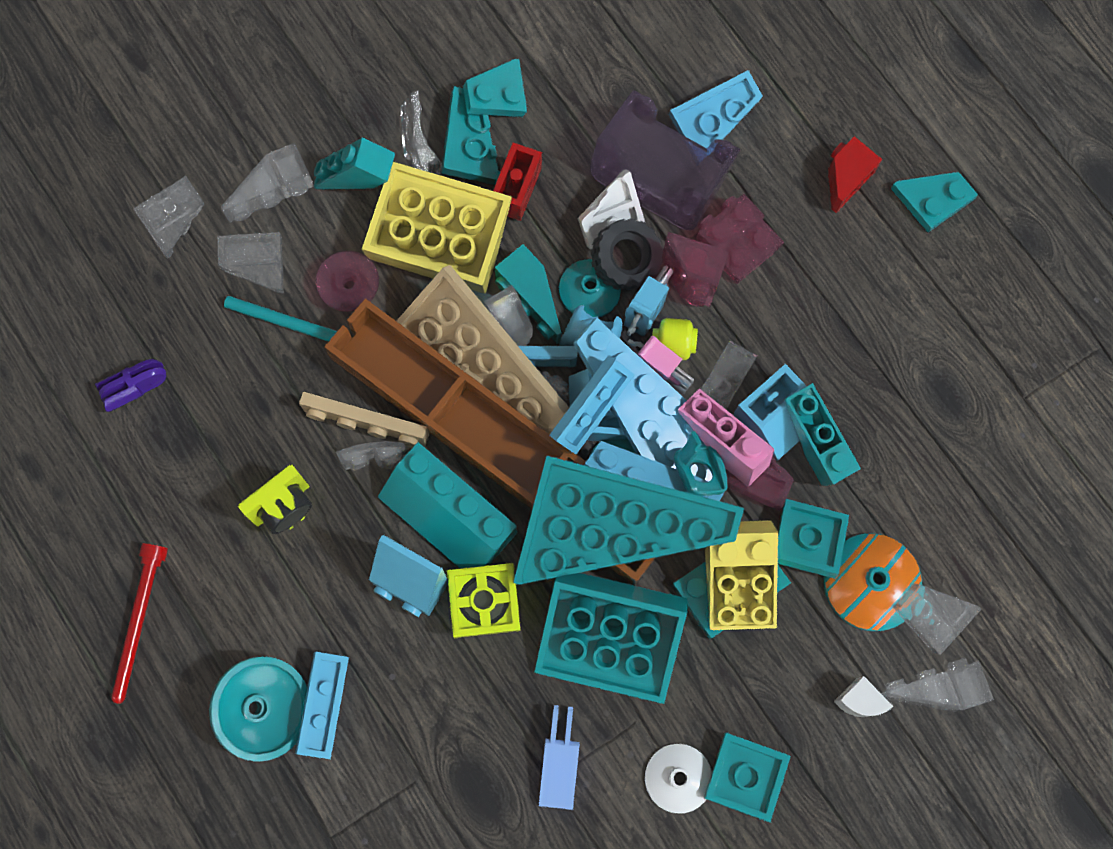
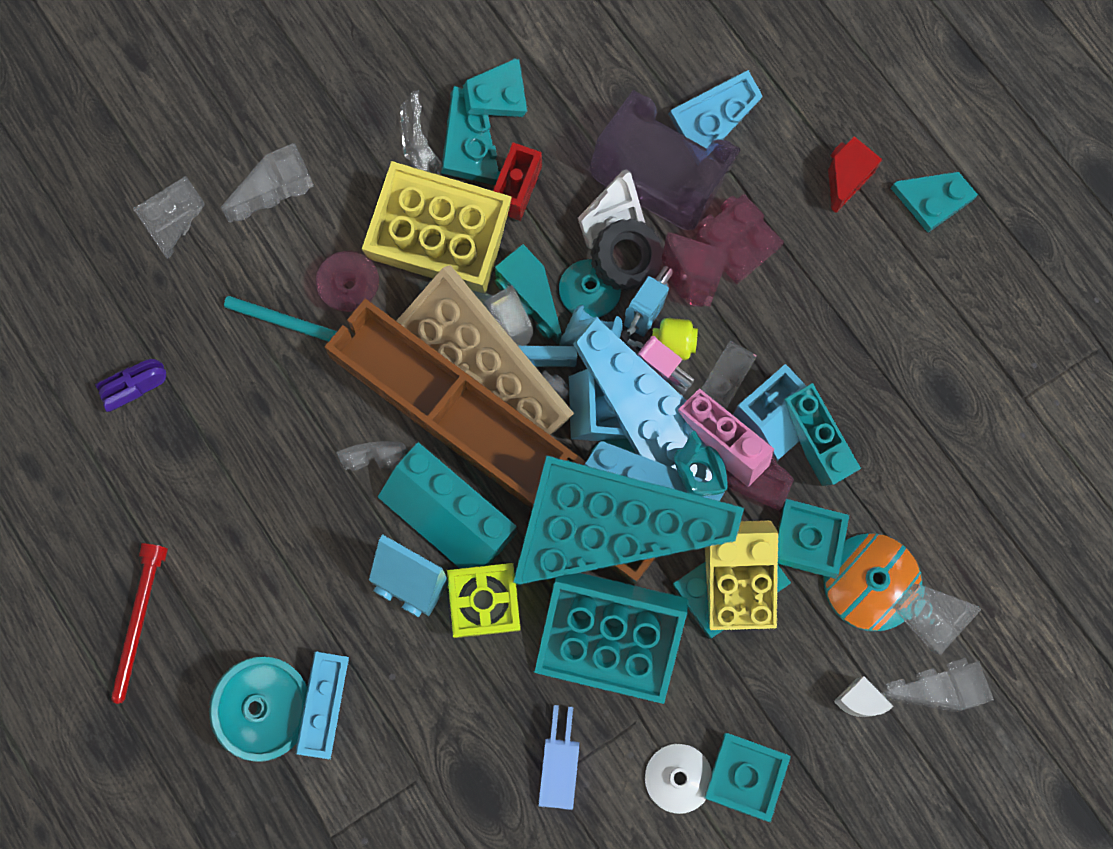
(253, 258): clear wing -> none
(278, 502): neon yellow piece -> none
(352, 416): tan plate -> none
(355, 167): teal slope -> none
(592, 404): medium azure plate -> none

